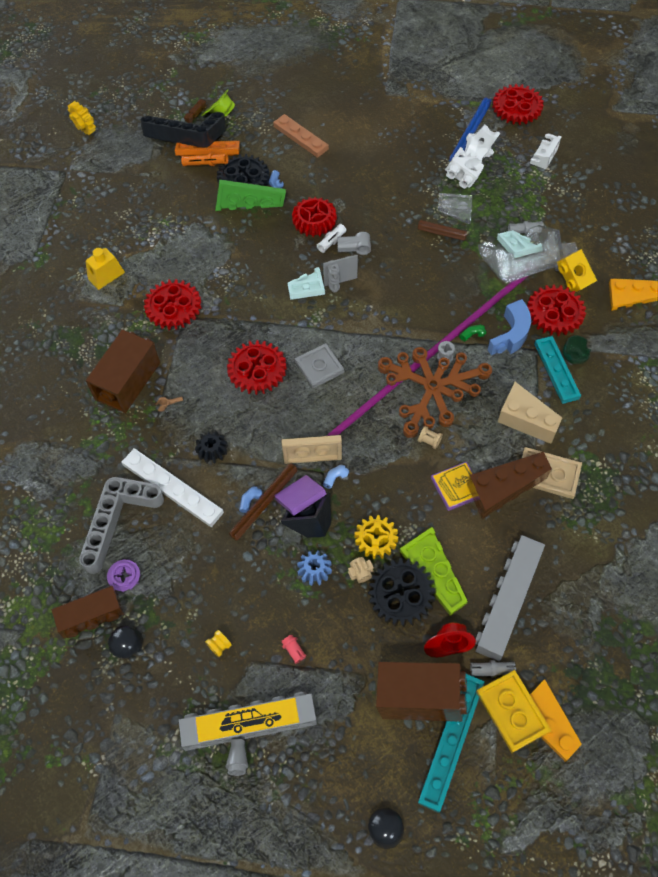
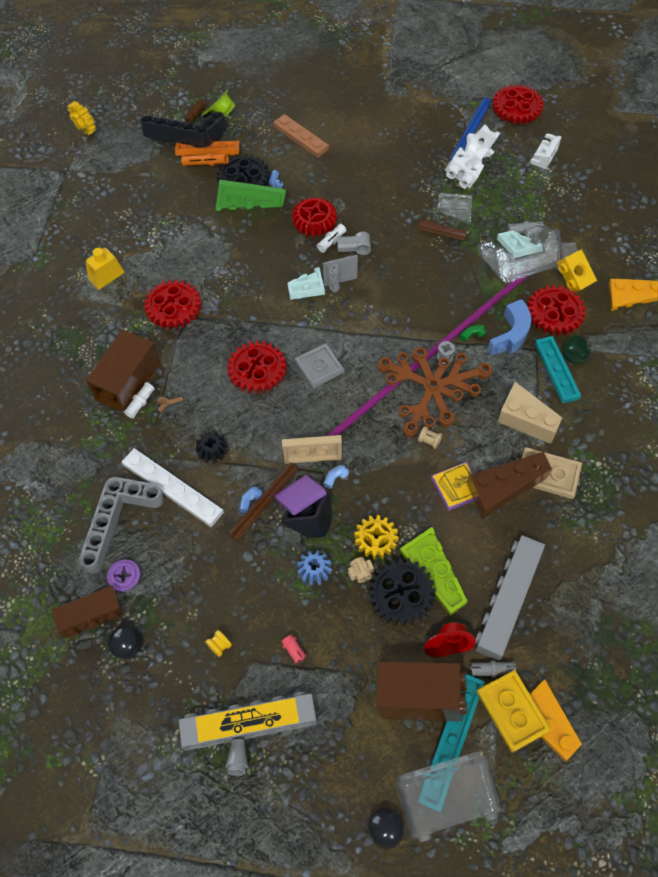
(139, 400): none -> white pin
(448, 795): none -> clear windscreen

